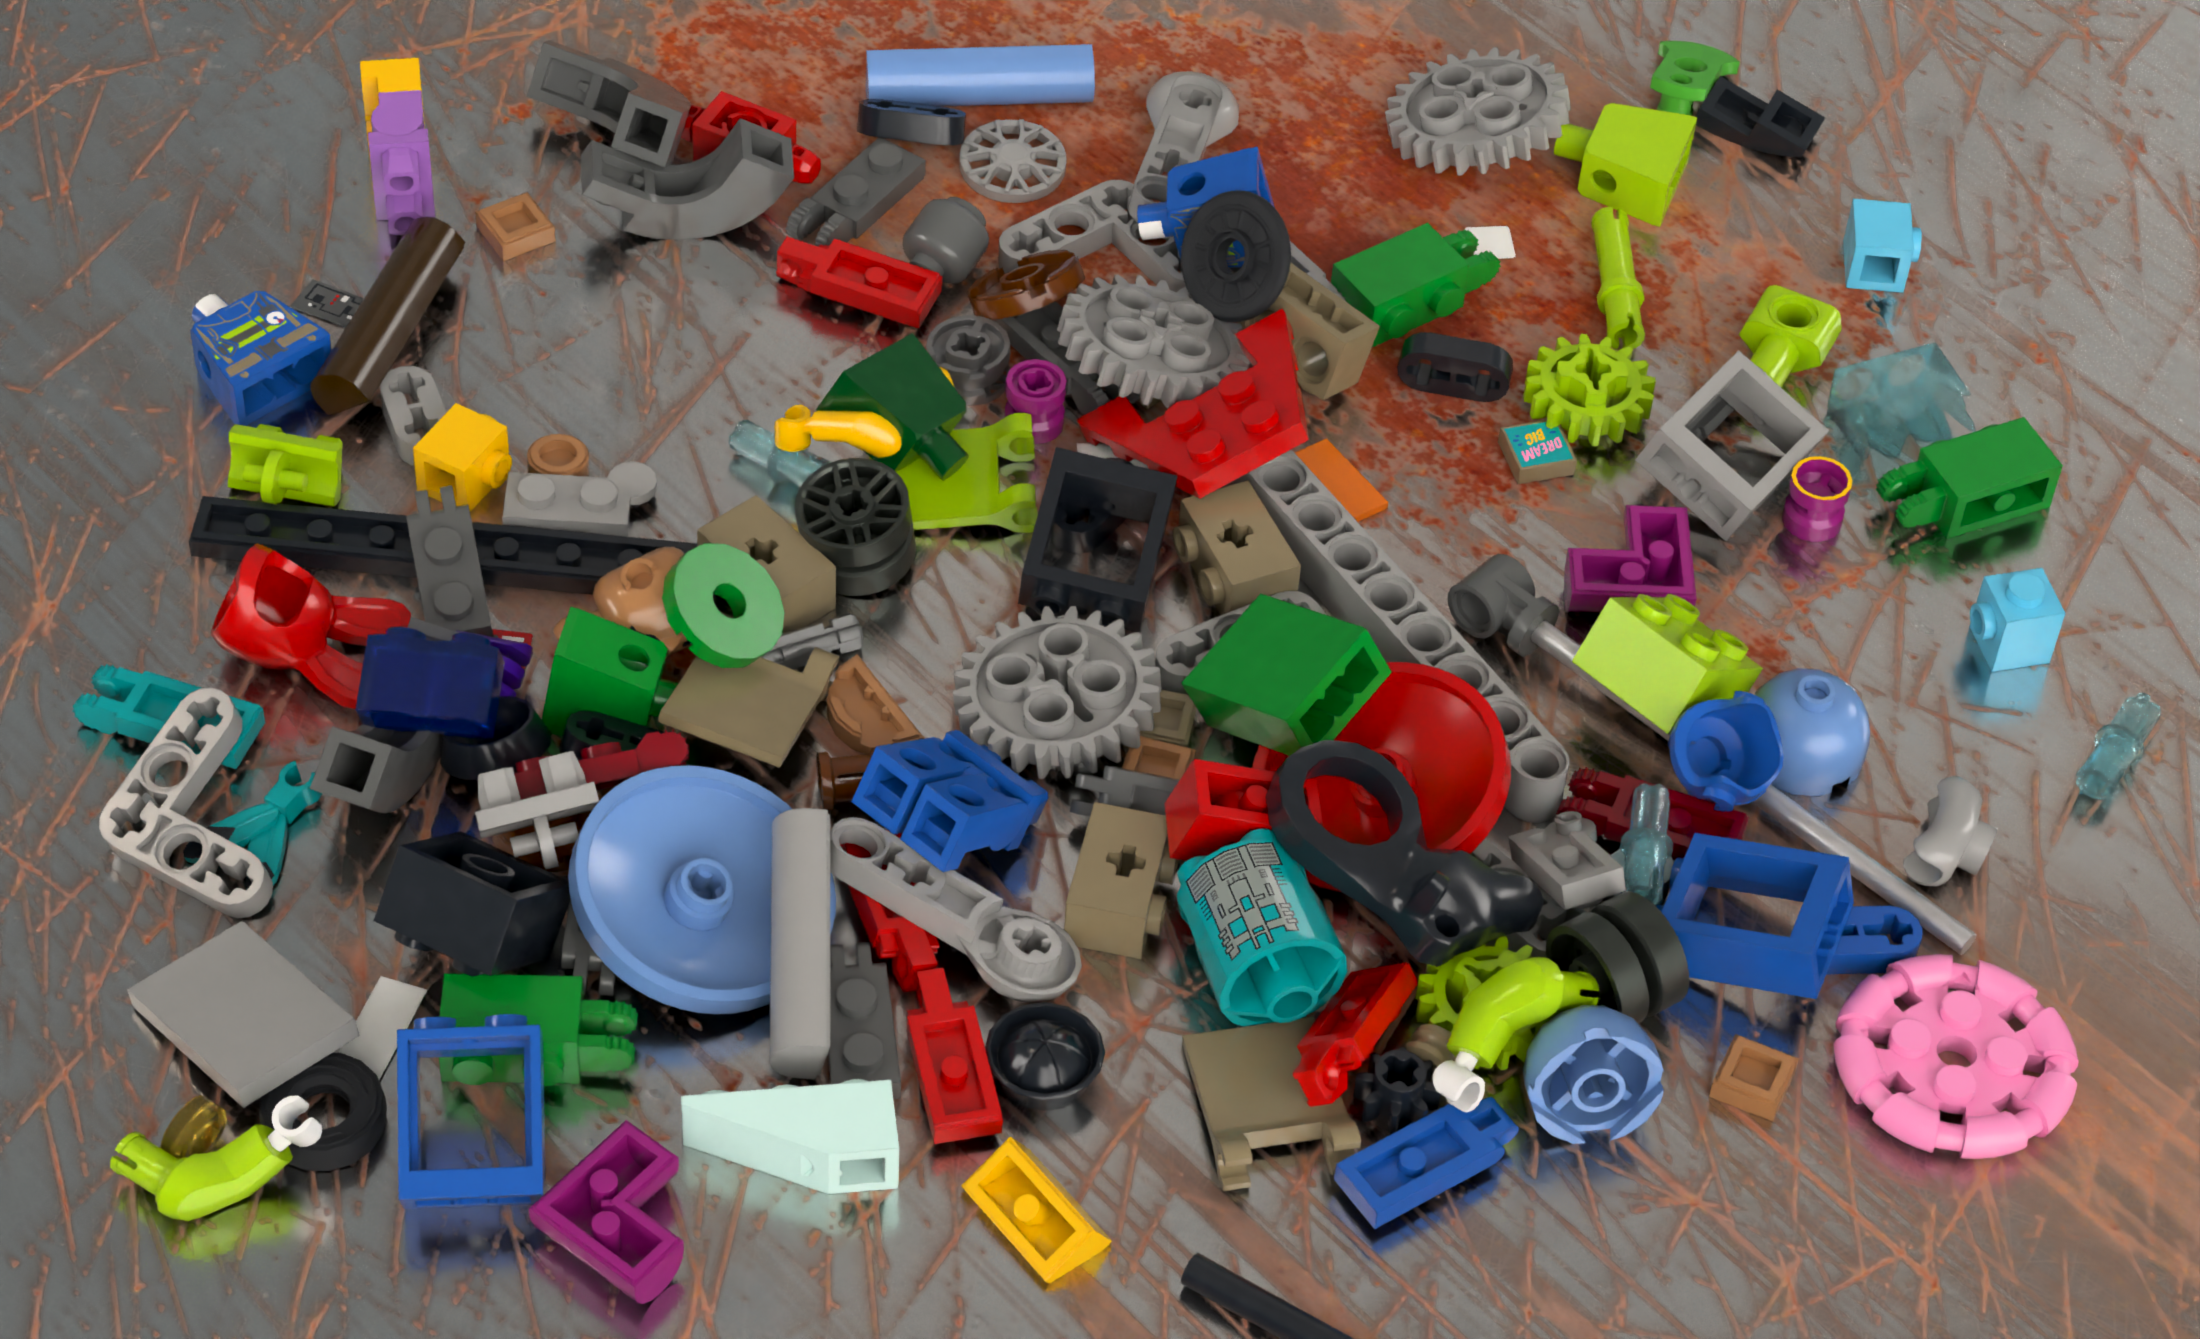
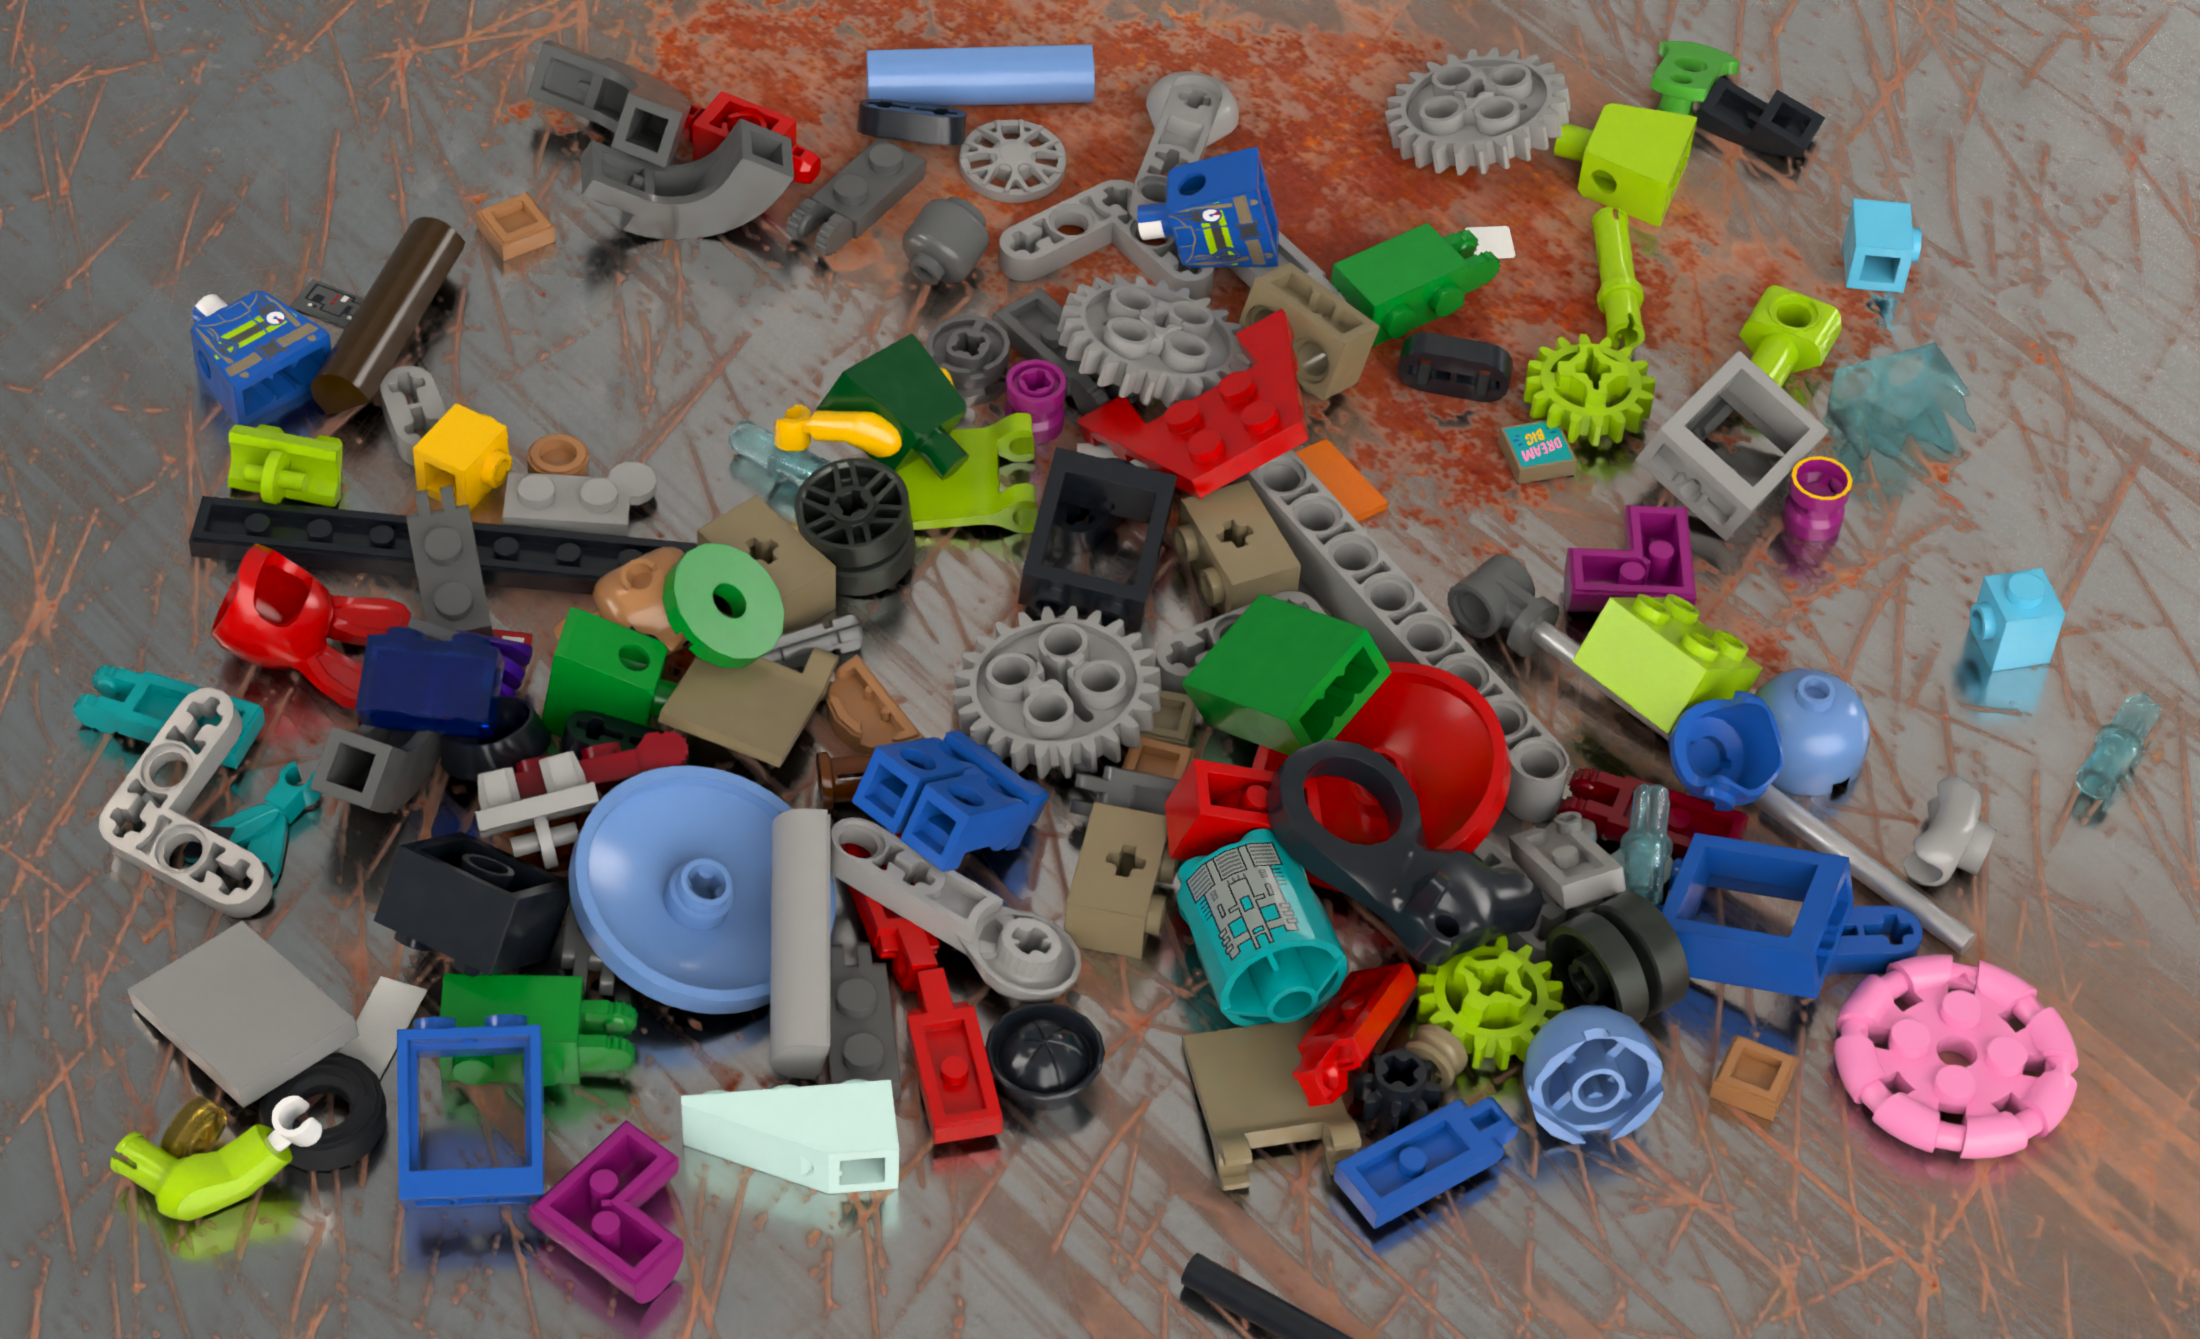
(397, 142): medium lavender hips -> none
(860, 279): red hinge -> none
(1035, 1211): yellow slope -> none
(1036, 283): reddish brown tile -> none
(1267, 256): black wheel -> none
(1494, 1011): lime arm -> none
(1975, 479): green hinge -> none

